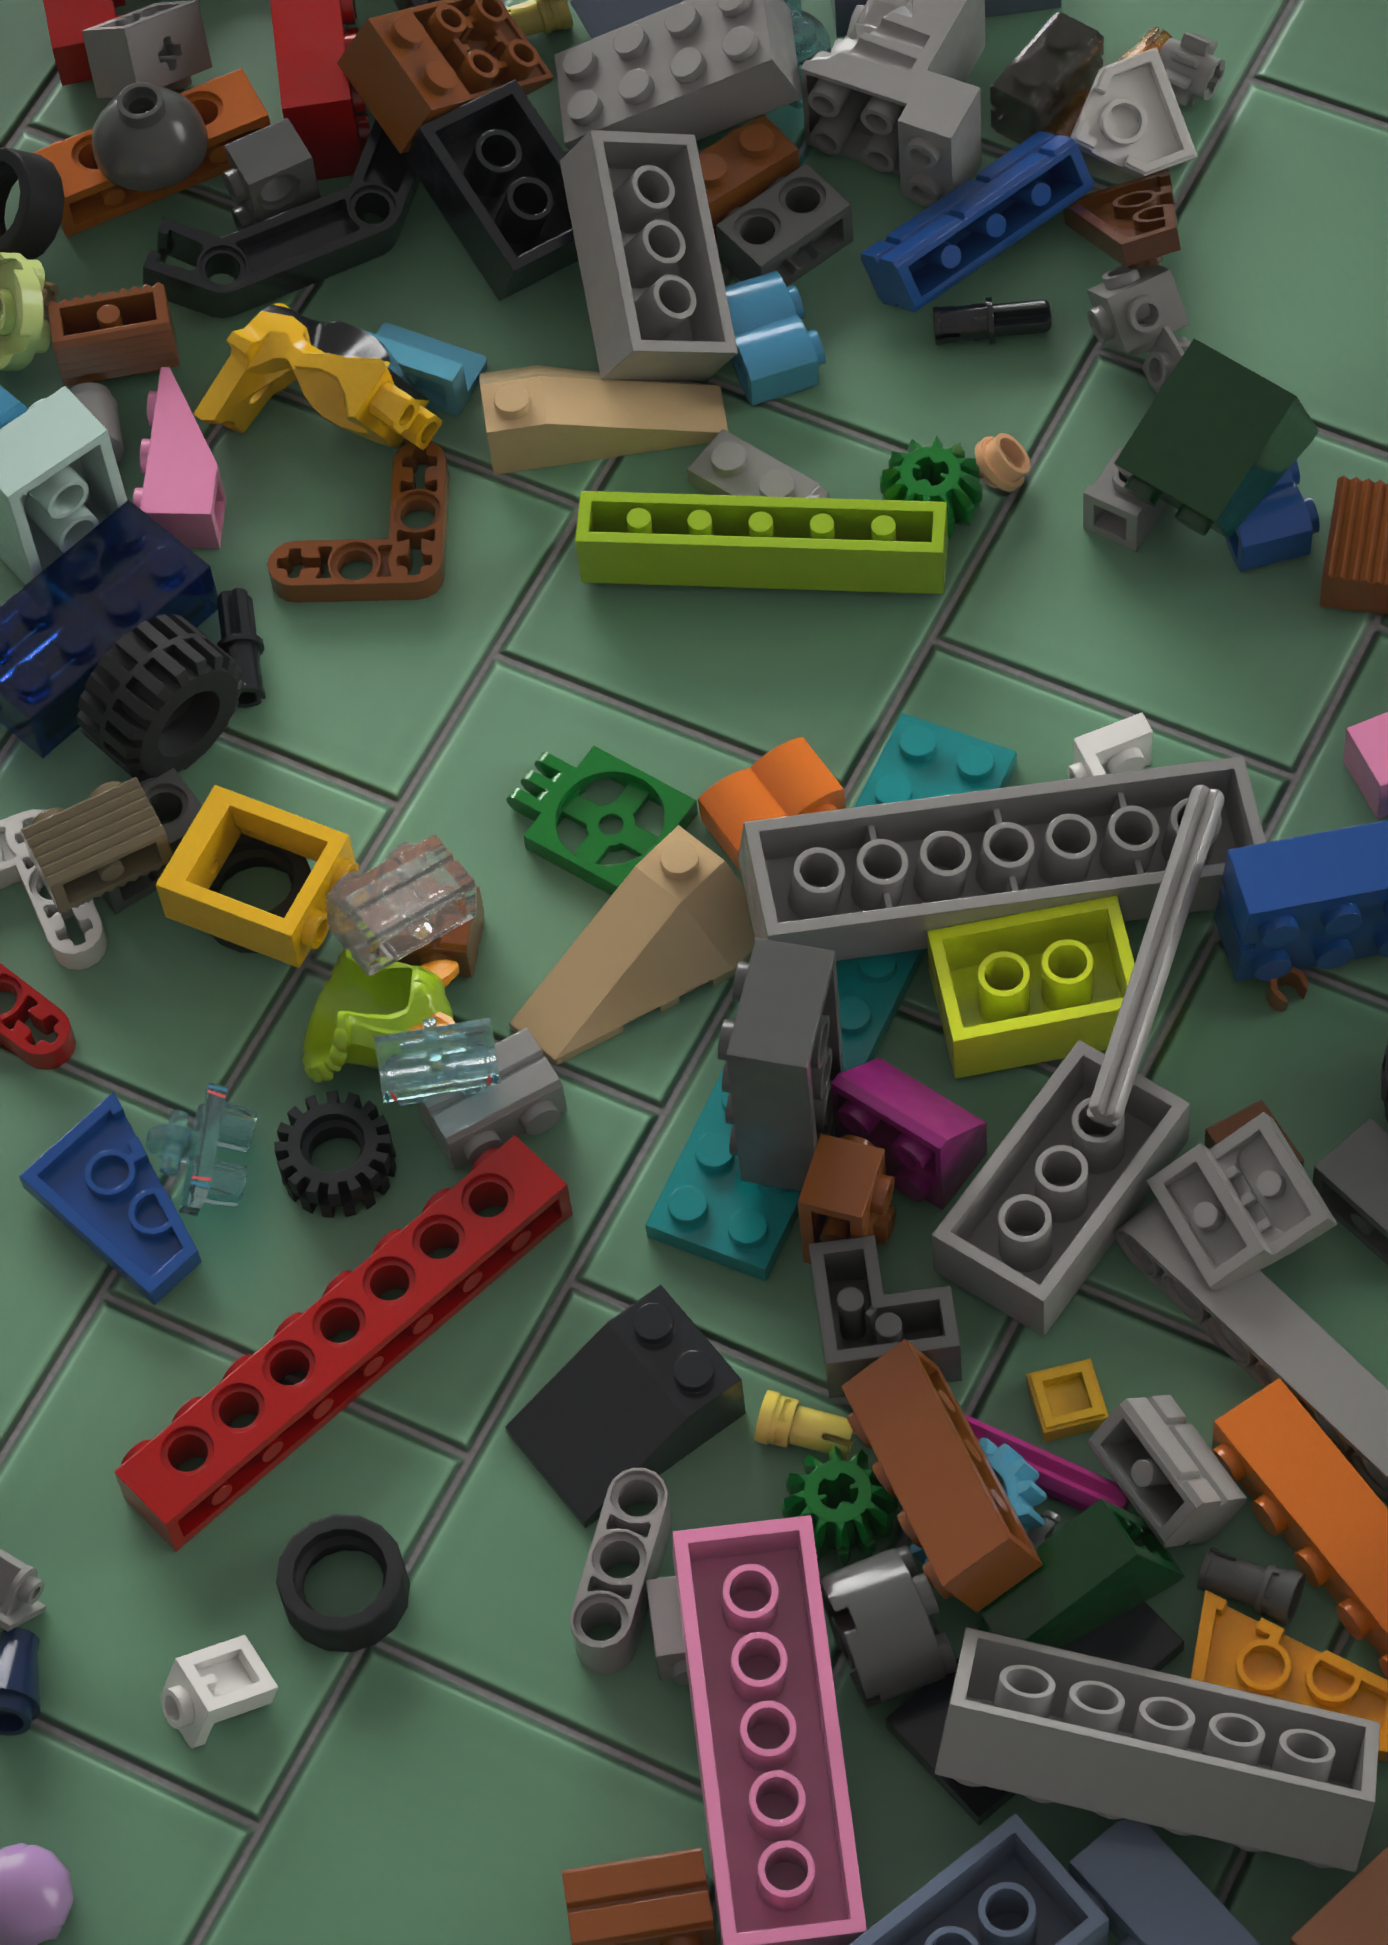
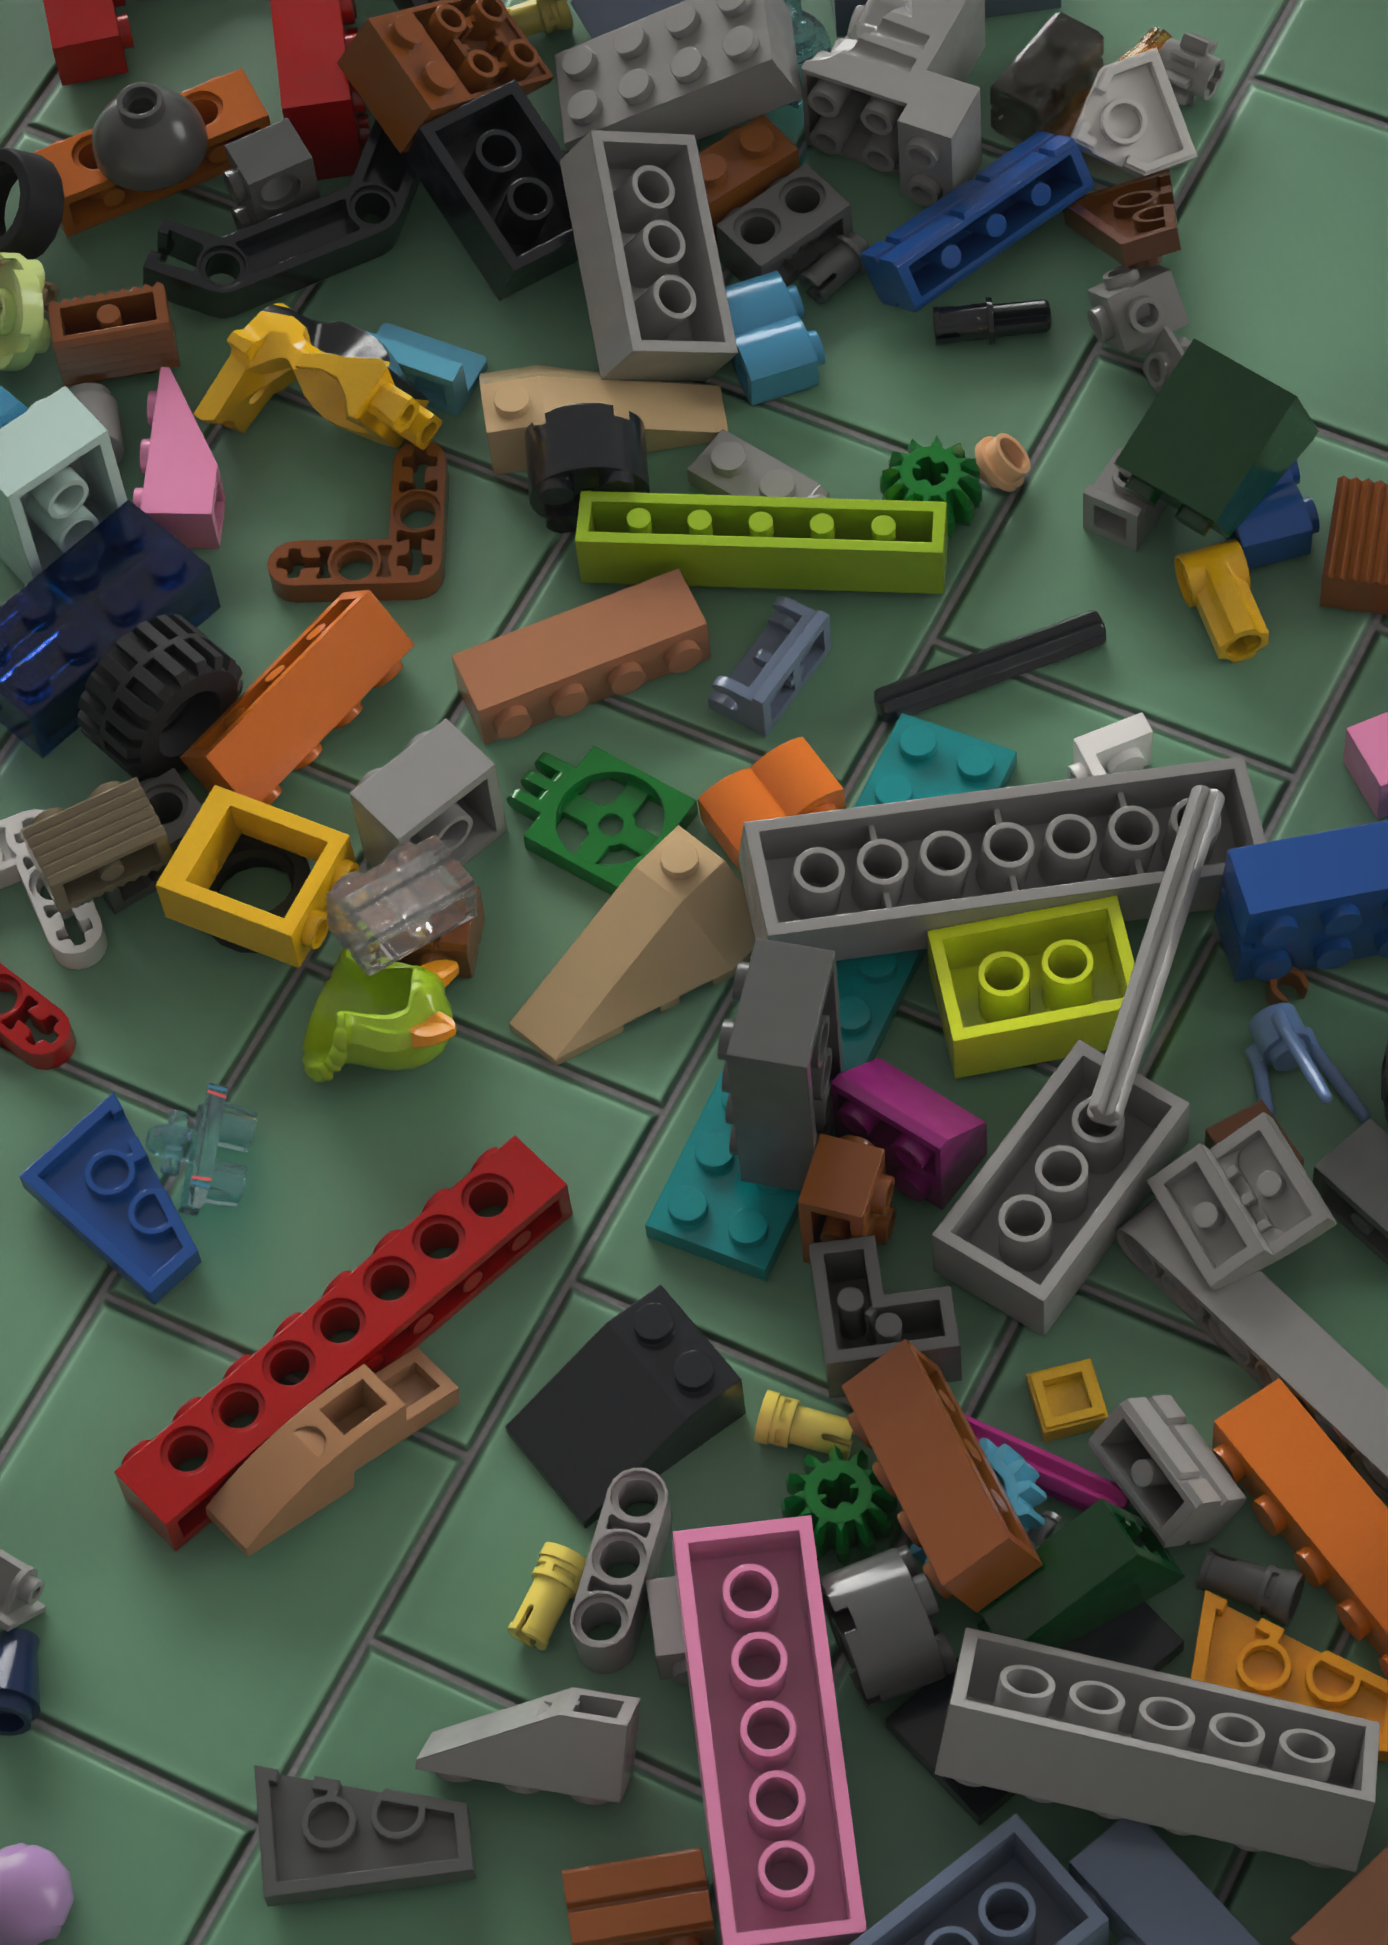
(150, 45): light grey brick -> none
(215, 1687): white bracket -> none
(242, 643): black axle -> none
(301, 699): none -> orange brick
(322, 1446): none -> medium nougat slope
(328, 1537): black tyre -> none
(330, 1122): black tyre -> none
(355, 1841): none -> dark grey wing
(431, 789): none -> light grey brick
(437, 1060): clear light blue hips -> none
(523, 1102): light grey brick -> none
(553, 1585): none -> light yellow pin
(556, 1743): none -> light grey slope
(582, 656): none -> nougat brick
(583, 451): none -> black brick
(774, 667): none -> sand blue hinge
(835, 267): none -> dark grey pin
(990, 666): none -> black axle
(1219, 586): none -> yellow piece
(1286, 1045): none -> medium blue plant

